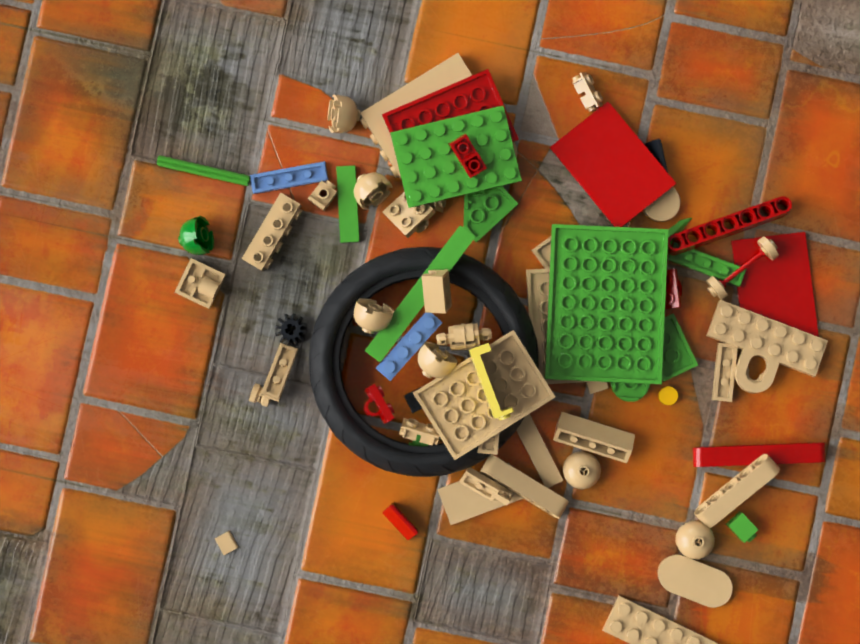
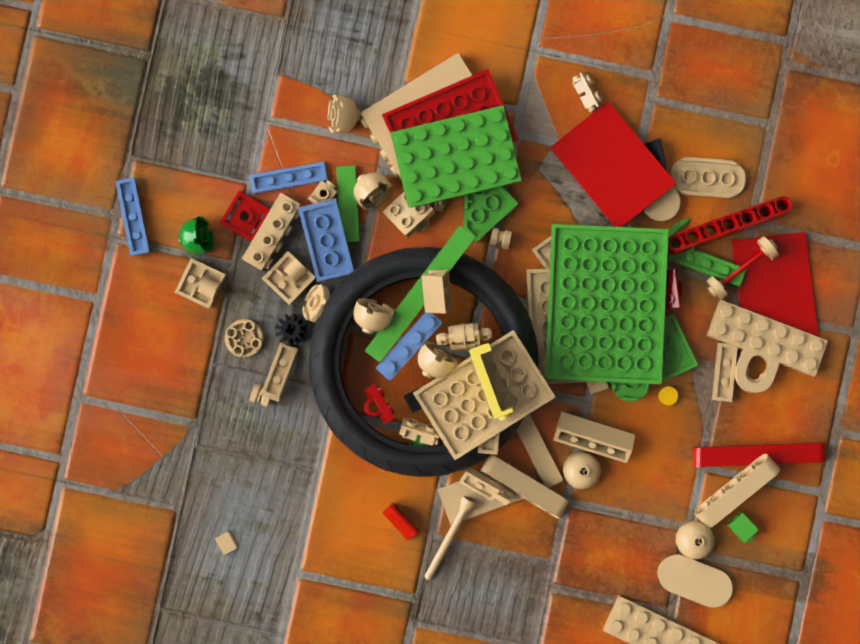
(132, 216): none -> medium blue plate
(202, 170): bright green axle -> none
(244, 338): none -> tan tile
(245, 205): none -> red piece
(288, 278): none -> tan plate
(315, 303): none -> tan tile
(326, 239): none -> medium blue plate
(466, 505): none -> tan piece
(467, 155): red slope -> none
(500, 238): none -> tan wheel
(708, 177): none -> tan tile

